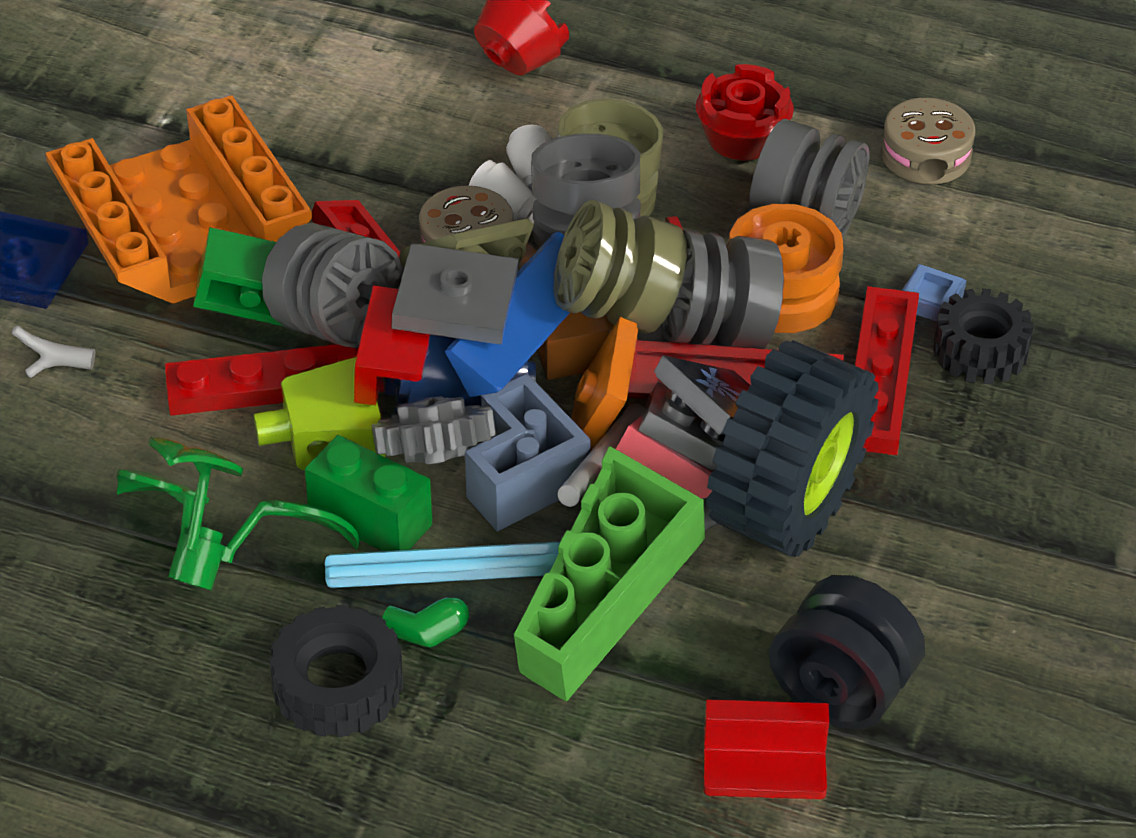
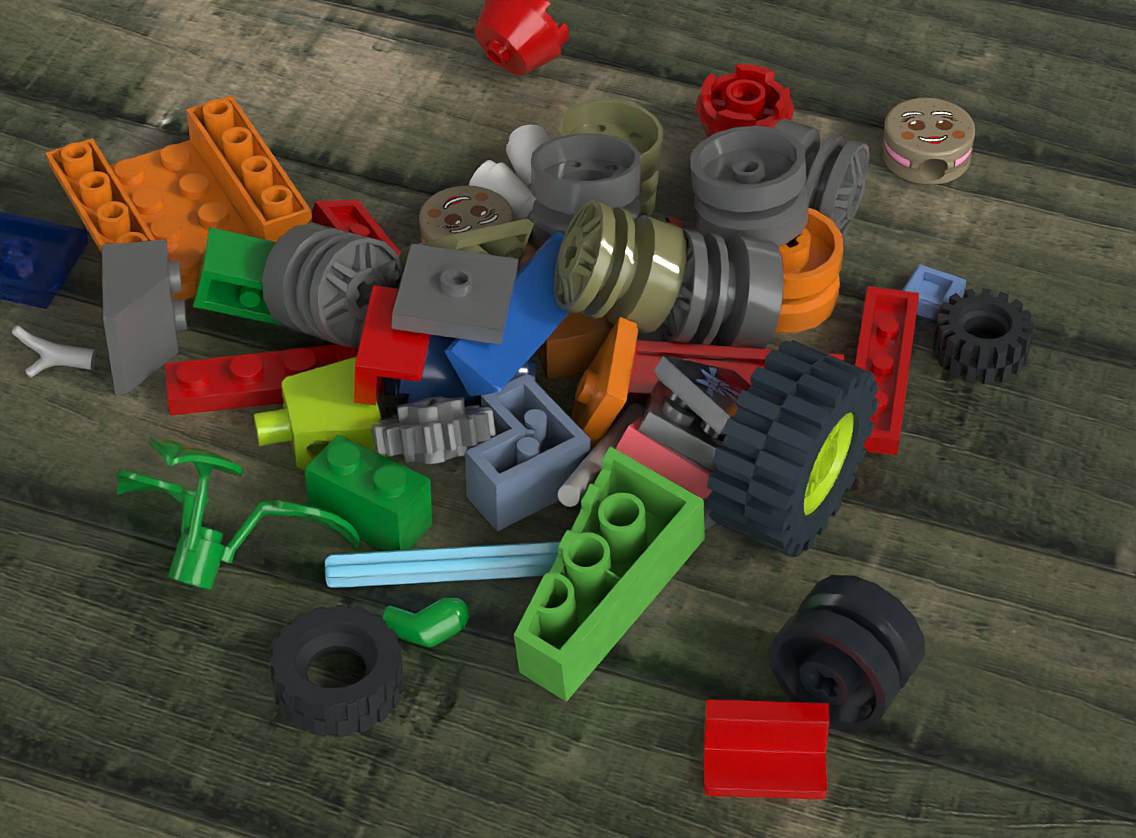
(140, 309): none -> dark grey slope
(750, 184): none -> dark grey wheel

